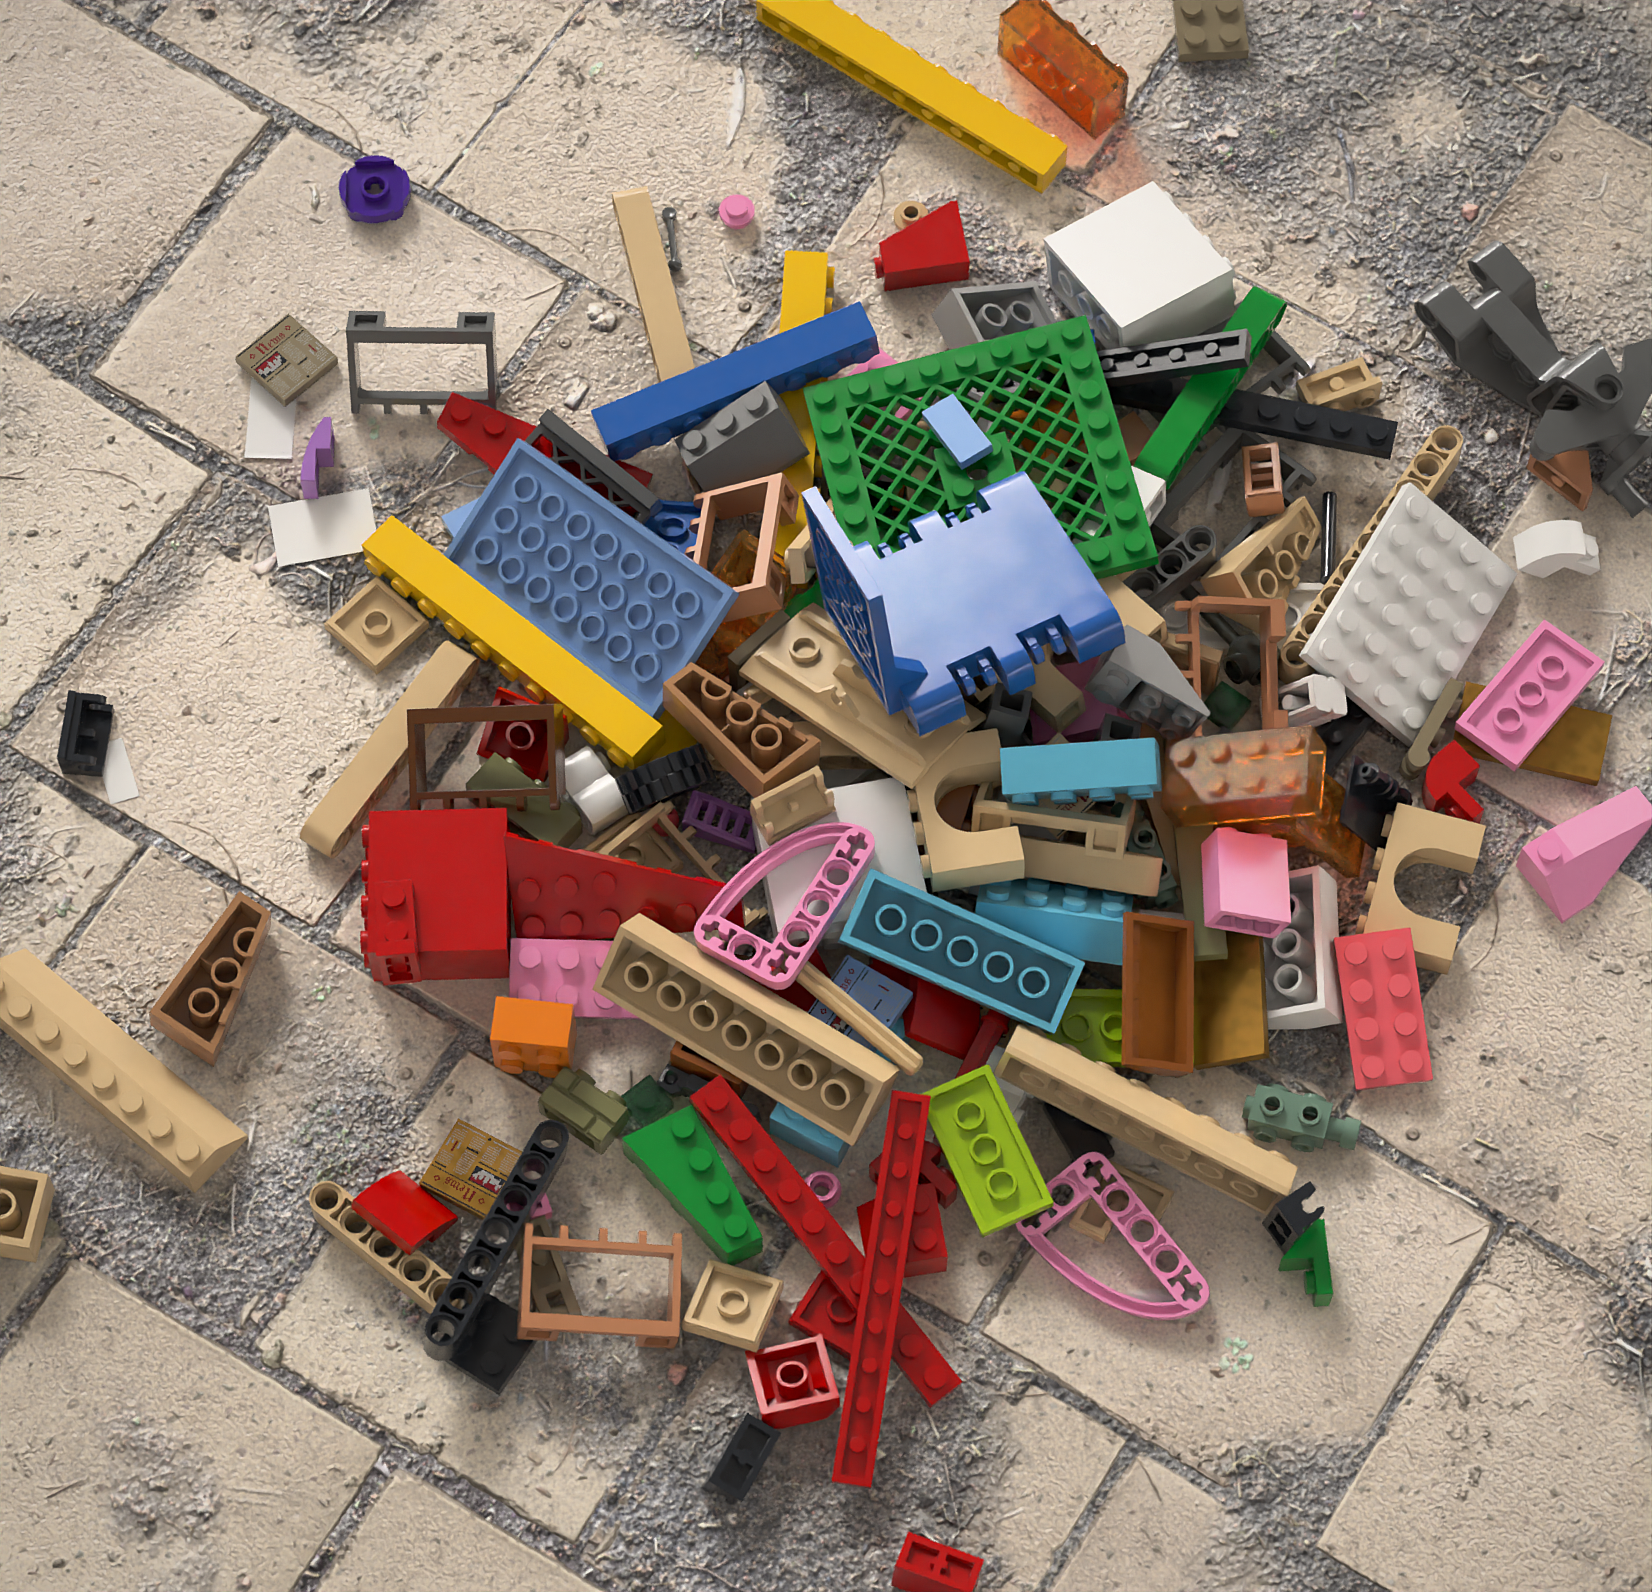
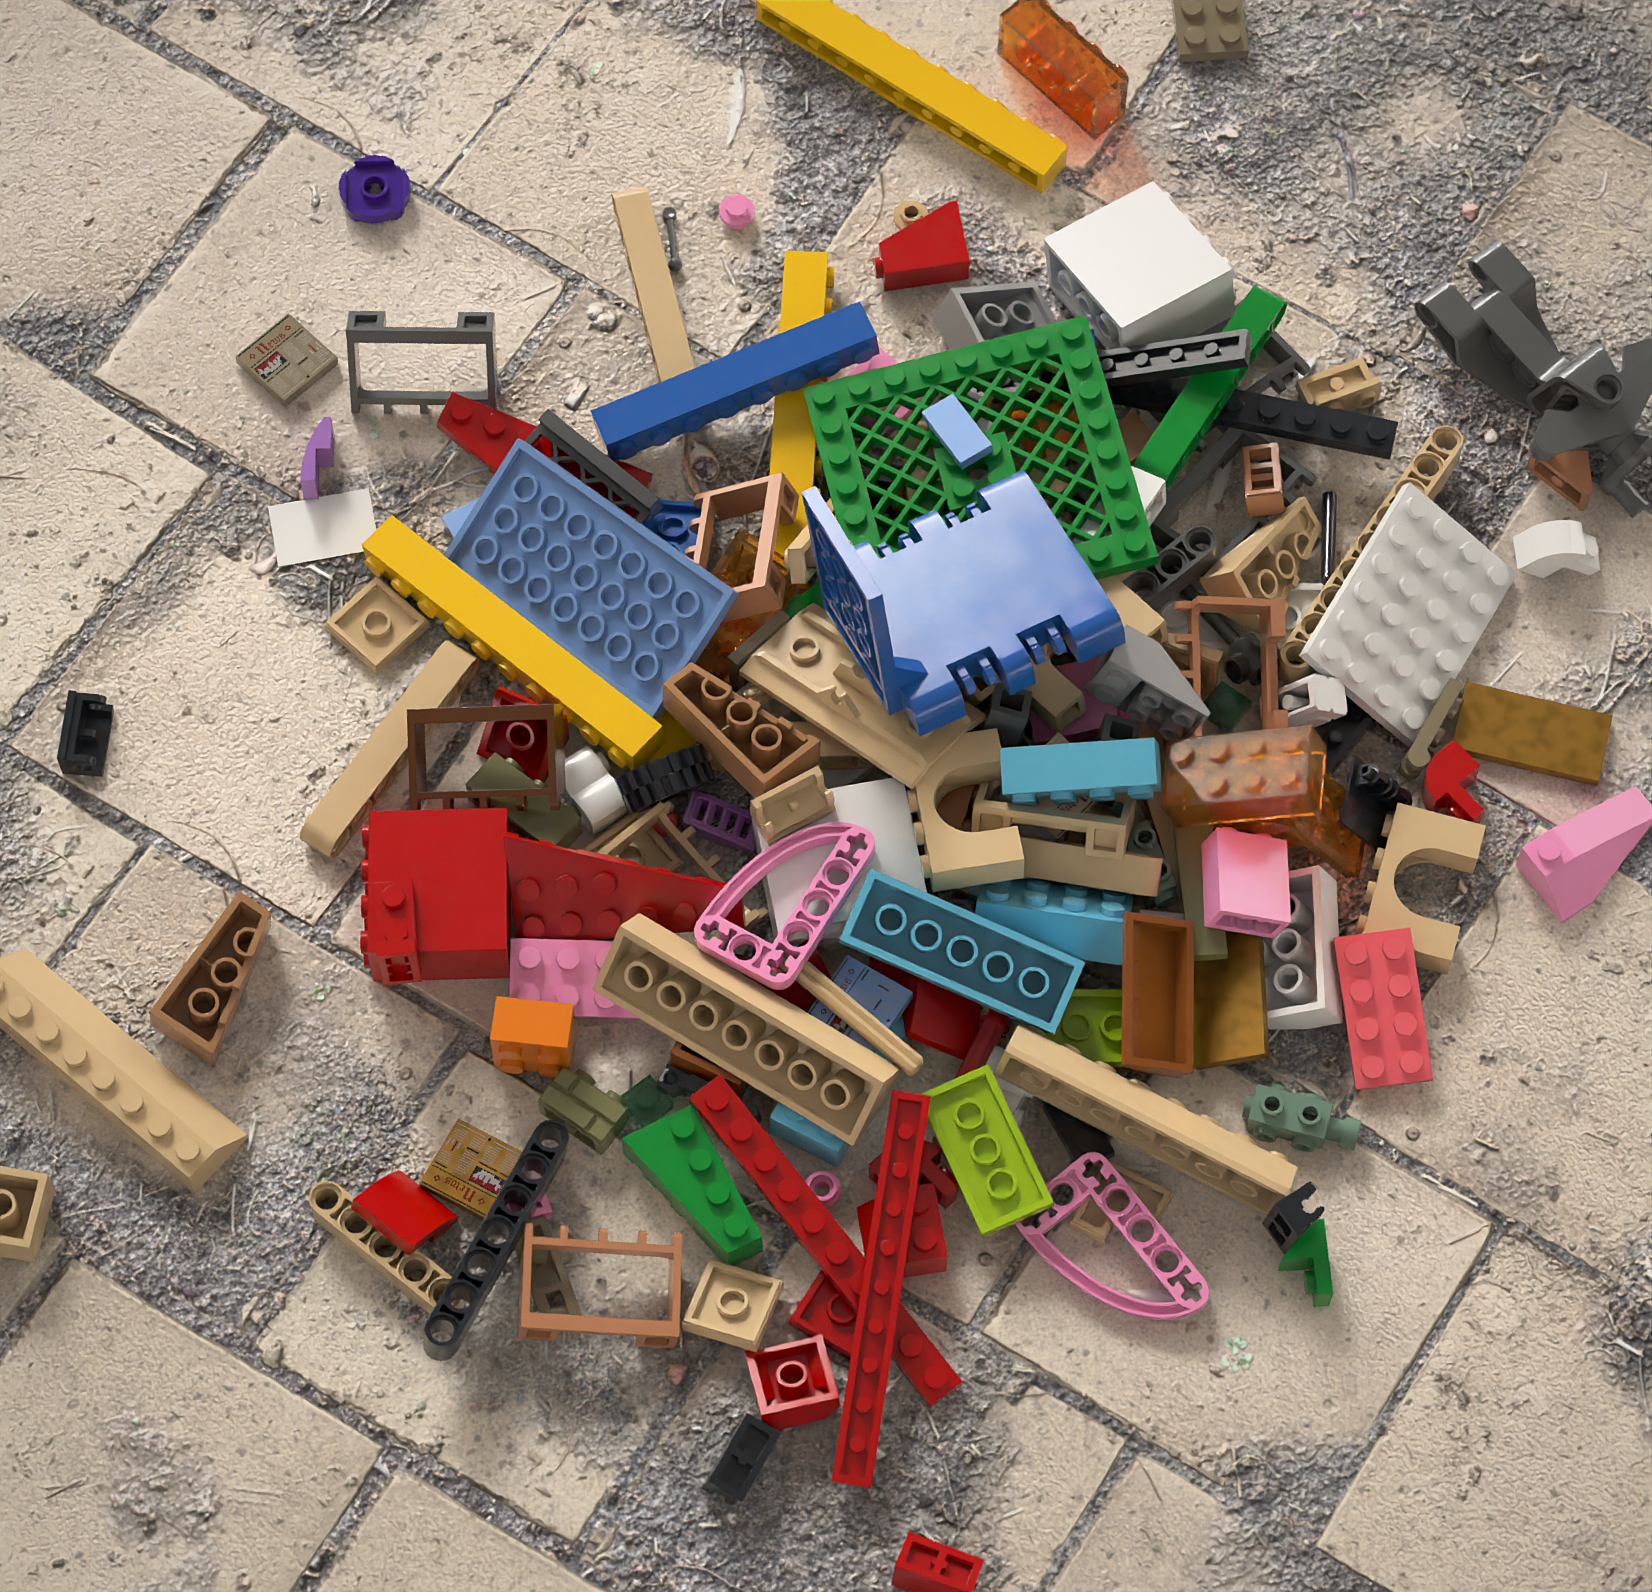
(118, 773): white sticker -> none
(269, 425): white sticker -> none
(491, 1346): black plate -> none
(743, 441): dark grey slope -> none
(1529, 695): bright pink plate -> none

